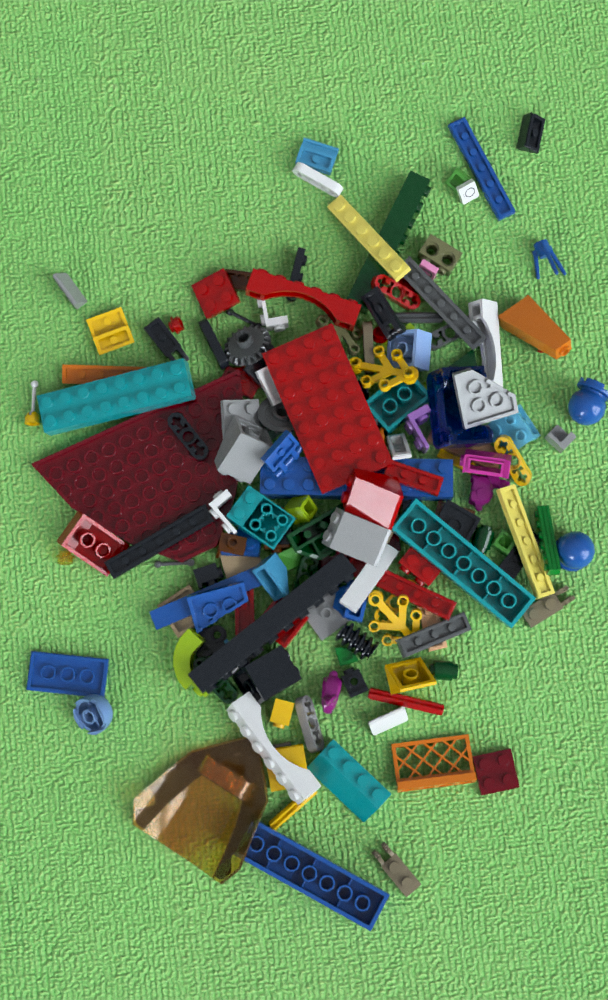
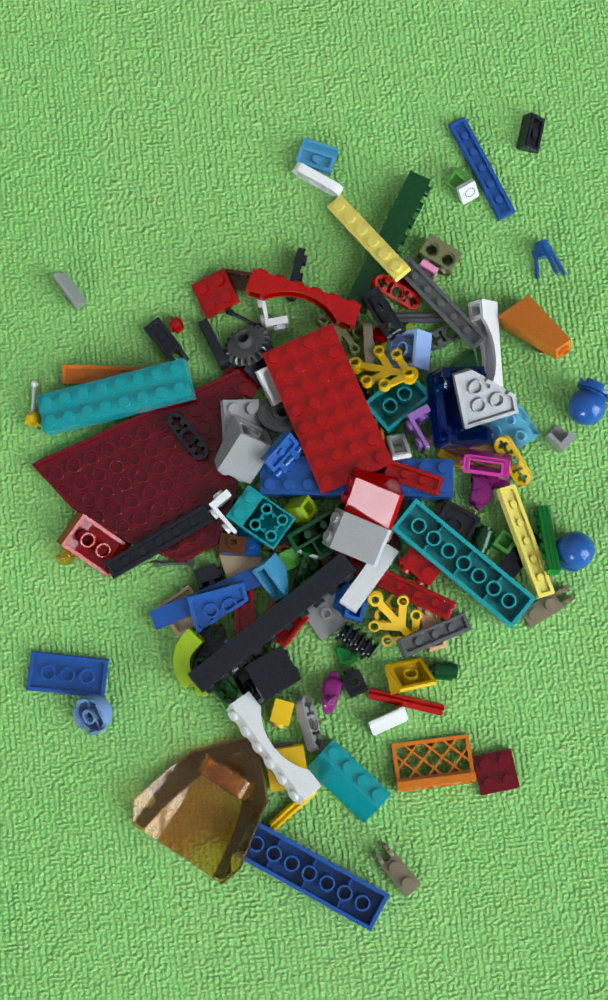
(110, 331): yellow slope -> none

